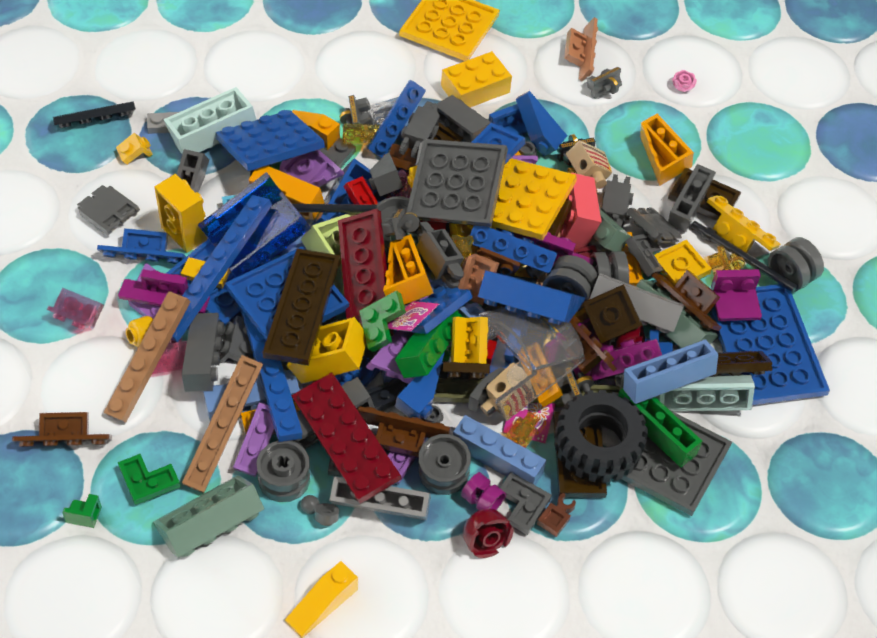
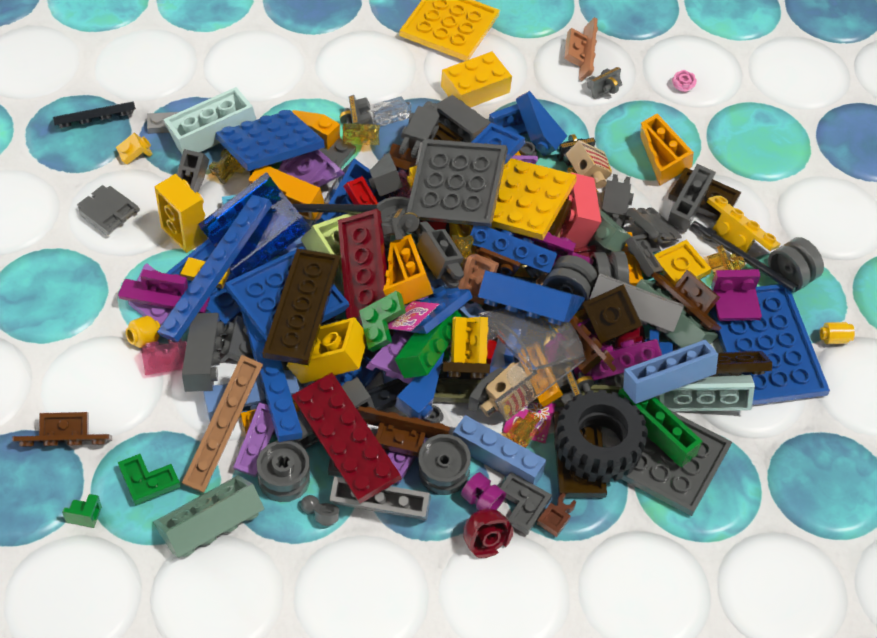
(77, 308): clear pink bracket -> none
(143, 244): blue bracket -> none
(147, 357): medium nougat plate -> none
(226, 167): none -> clear yellow hips
(323, 599): yellow slope -> none
(396, 118): blue bracket -> none
(837, 333): none -> yellow brick

